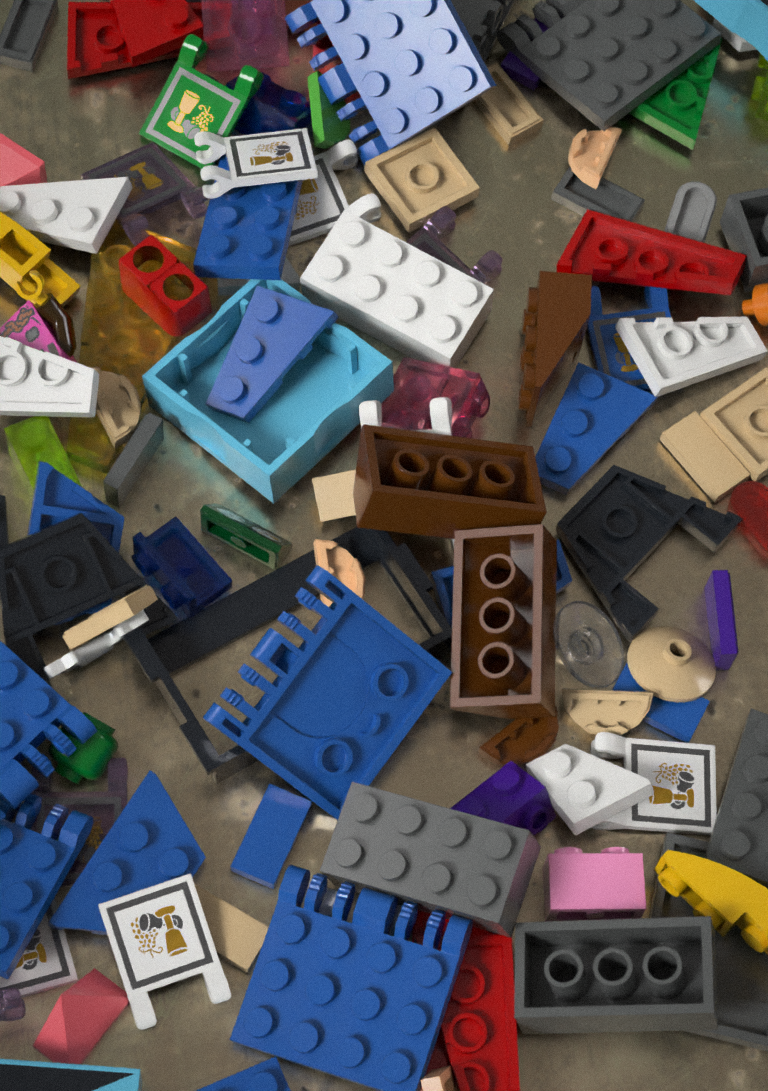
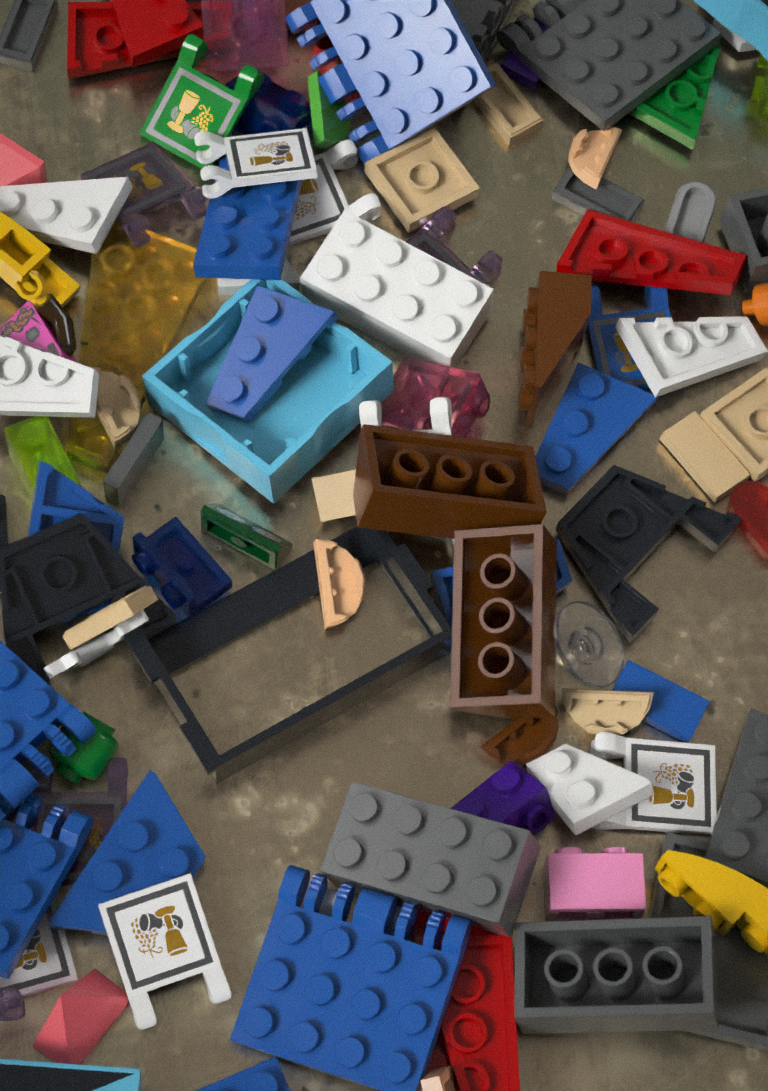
(171, 315): red piece -> none
(234, 933): tan tile -> none
(271, 836): blue tile -> none
(335, 699): blue hinge -> none
(671, 664): tan dish -> none
(721, 619): dark purple tile -> none

